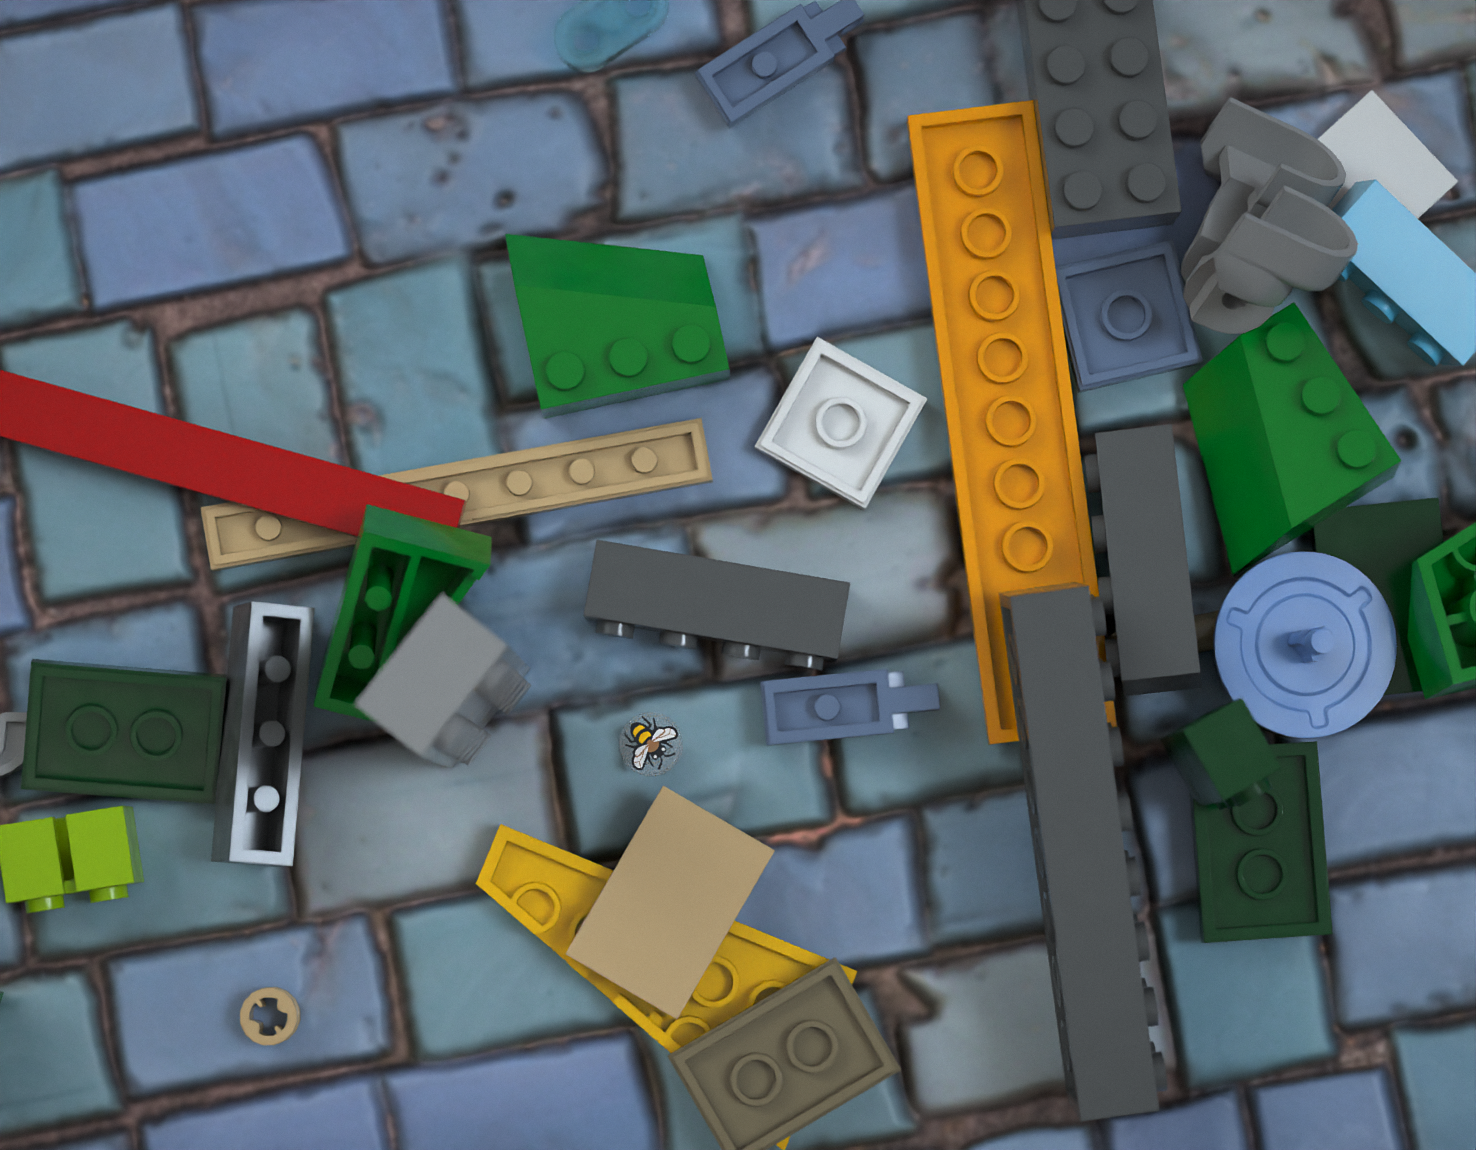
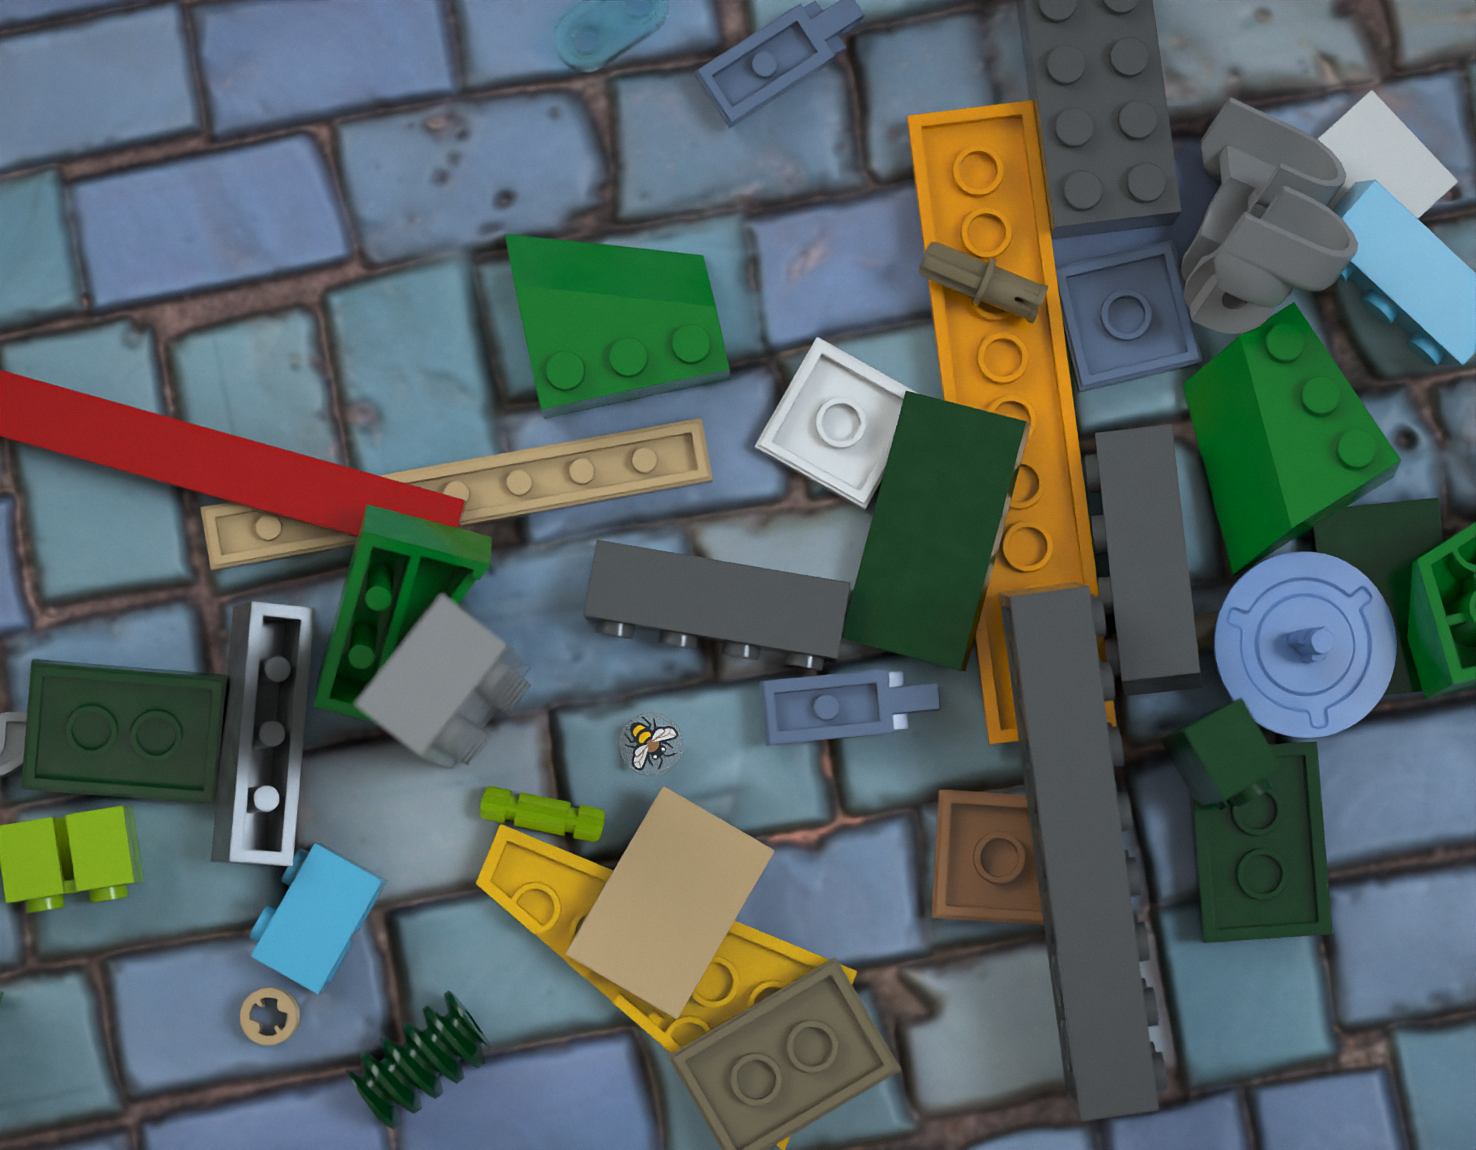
(316, 917): none -> medium azure piece
(420, 1061): none -> dark green piece
(542, 814): none -> lime axle
(936, 530): none -> dark green tile
(982, 281): none -> dark tan axle
(984, 859): none -> medium nougat tile

